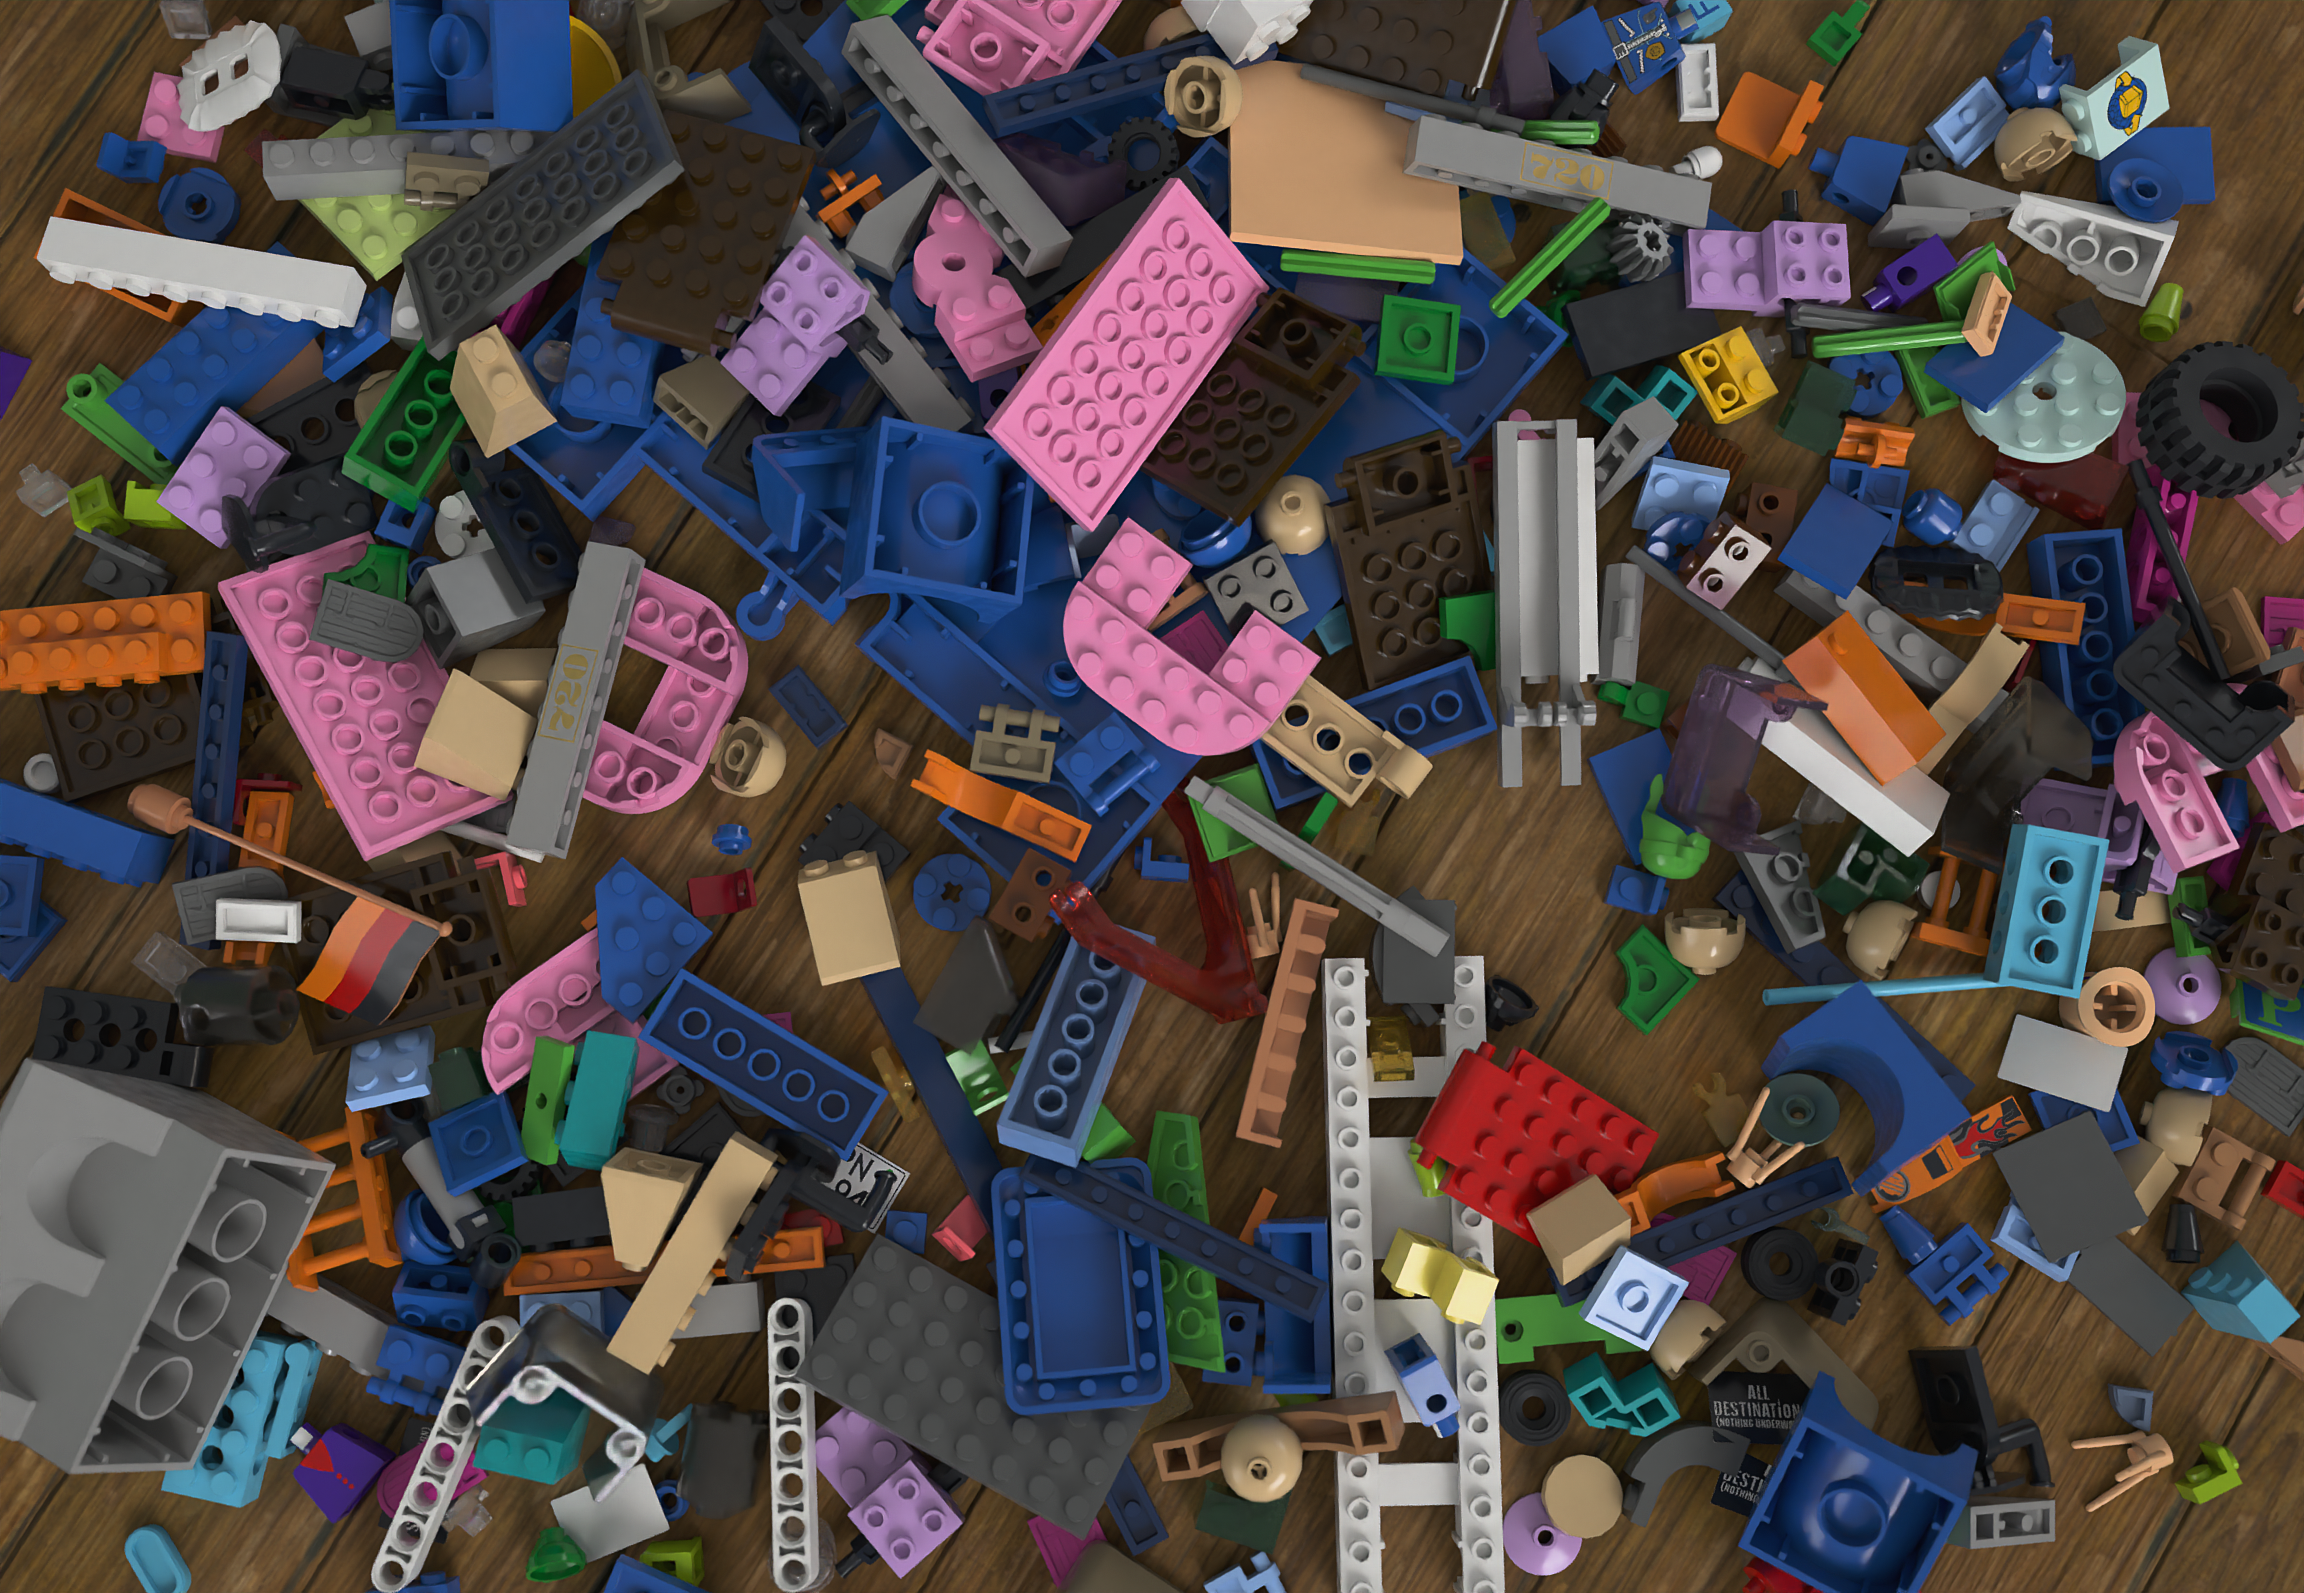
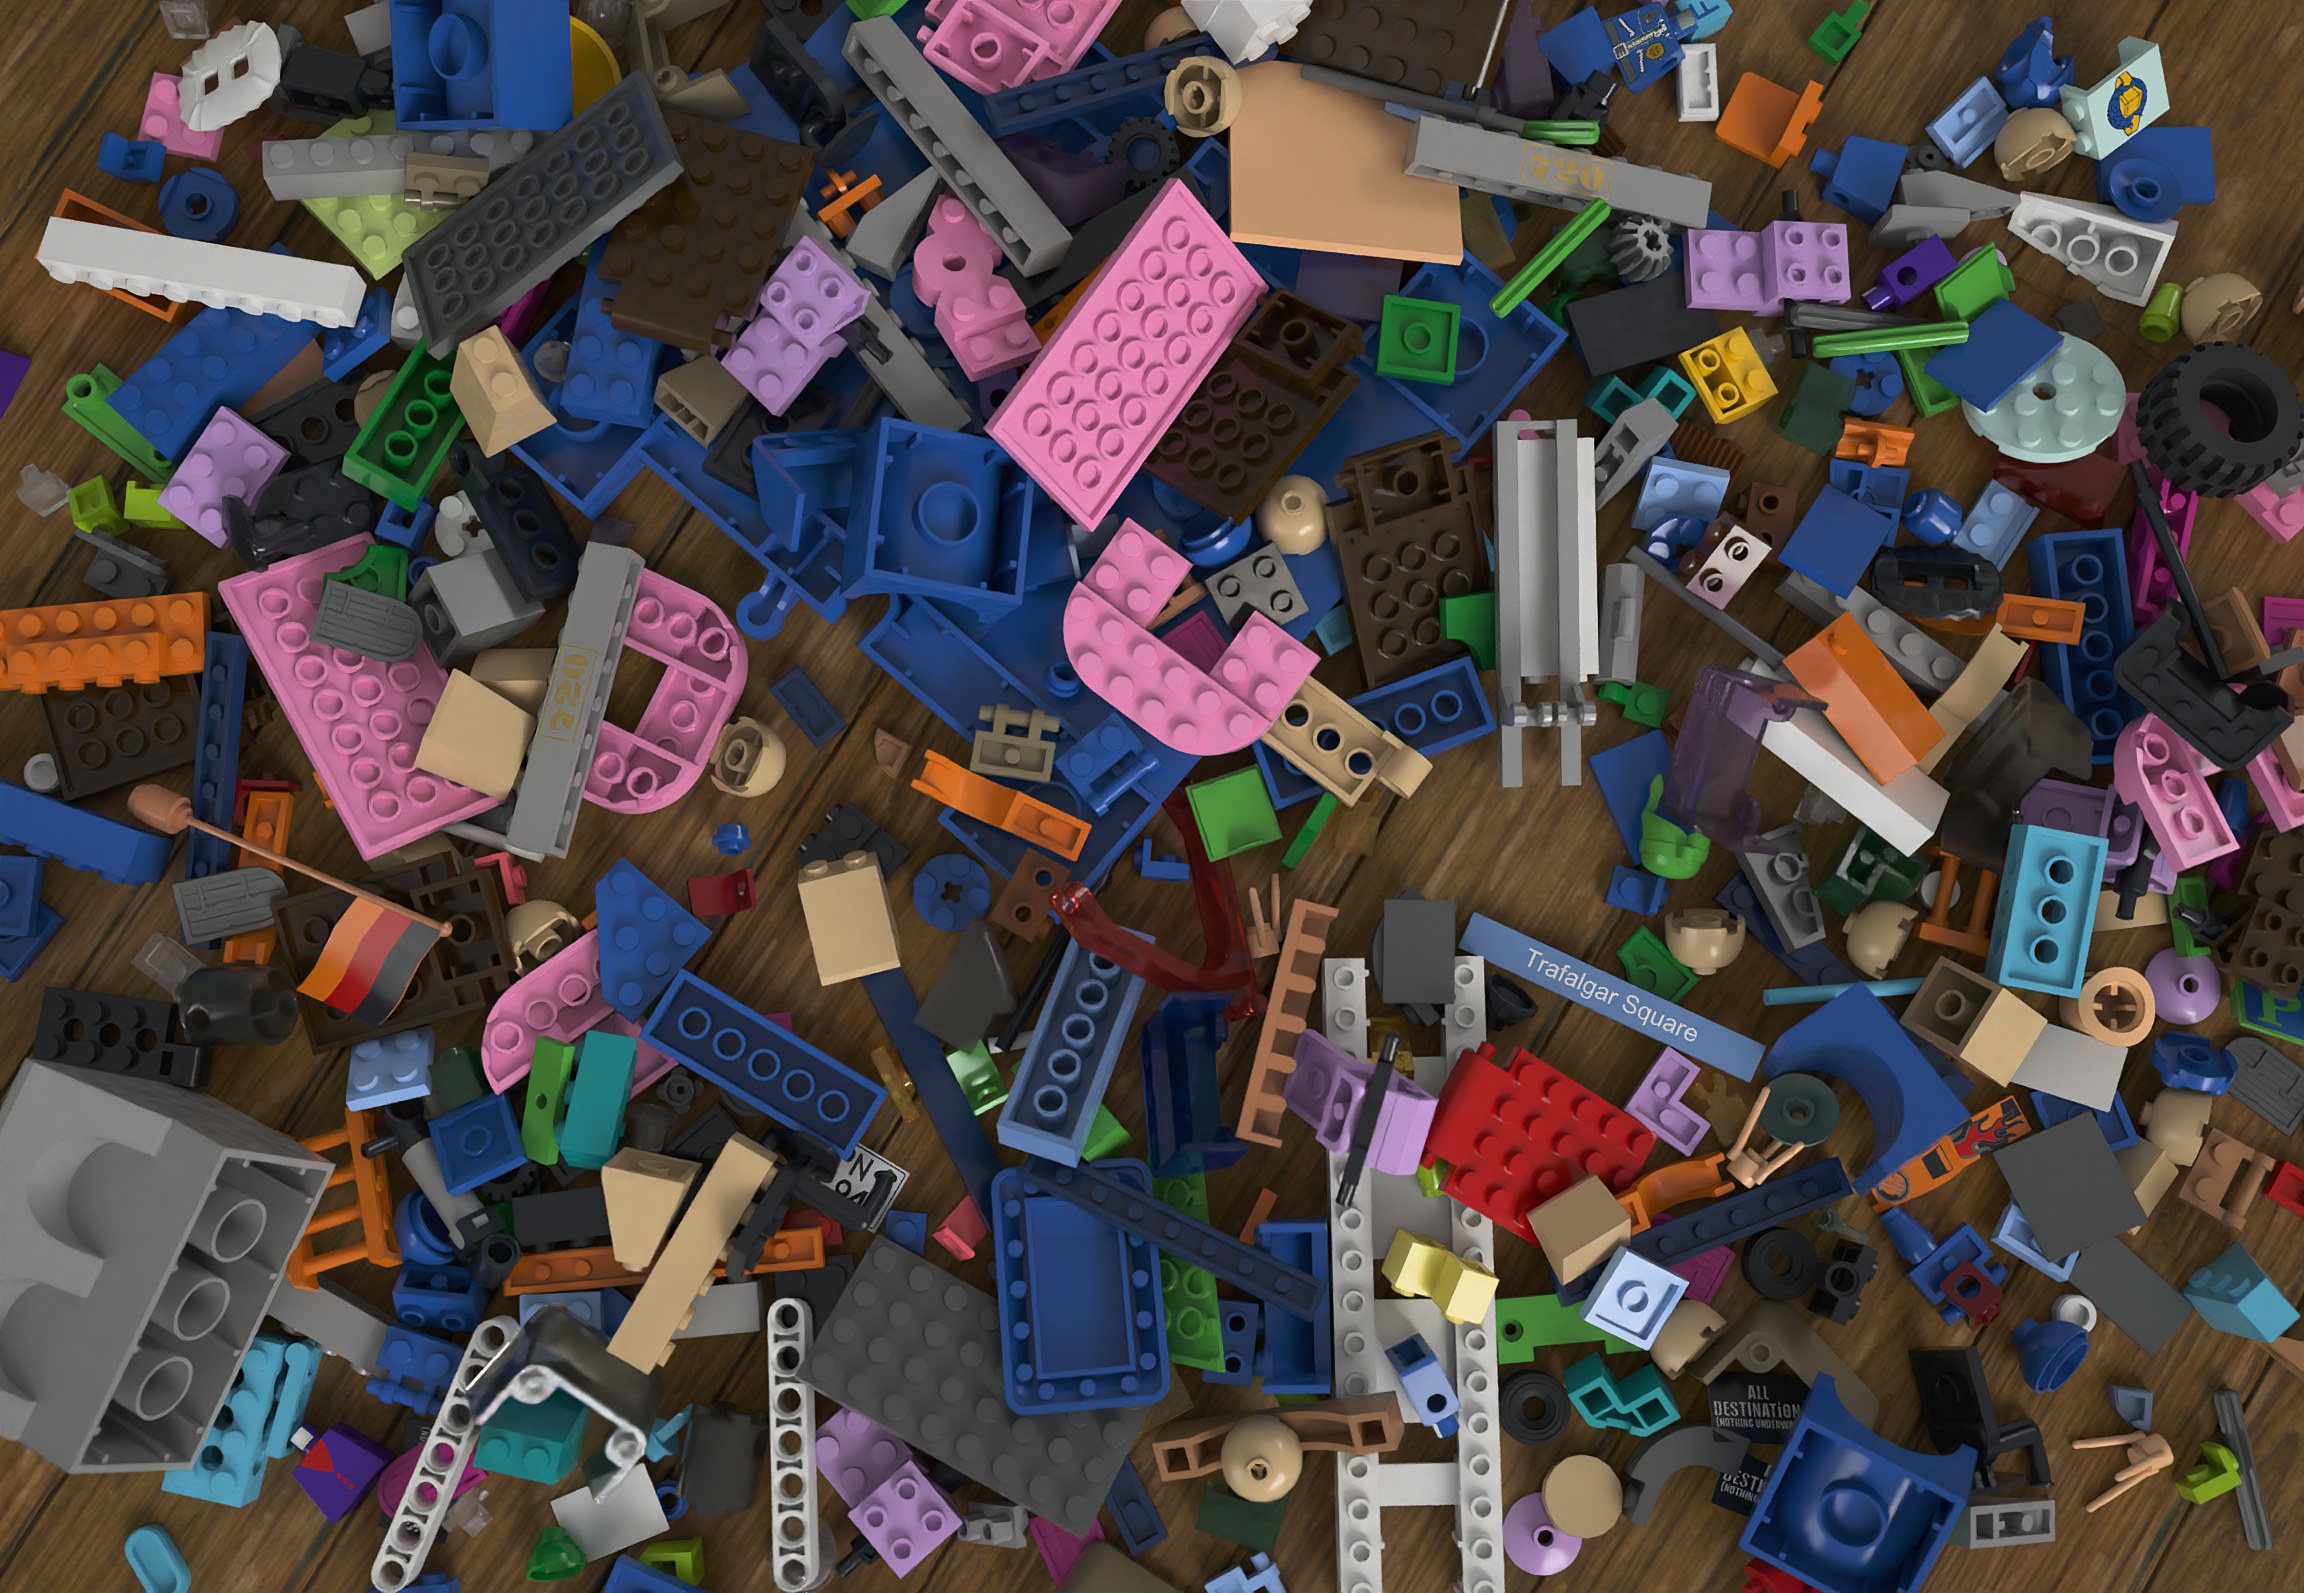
(258, 920): white tile -> none
(539, 932): none -> tan cylinder
(994, 1524): none -> light grey hips
(1183, 1086): none -> clear blue windscreen
(1318, 866): light grey piece -> none
(1357, 266): bright green axle -> none
(1359, 1108): none -> lavender piece
(1612, 997): none -> medium blue tile
(1658, 1105): none -> lavender plate
(1701, 162): white cylinder -> none
(1973, 1020): none -> tan slope
(1983, 1307): none -> dark red bracket
(1986, 314): light nougat plate -> none
(2049, 1352): none -> blue piece
(2075, 1309): none -> white tile
(2182, 1235): black cone -> none
(2217, 305): none -> tan cylinder
(2249, 1492): none -> dark grey axle

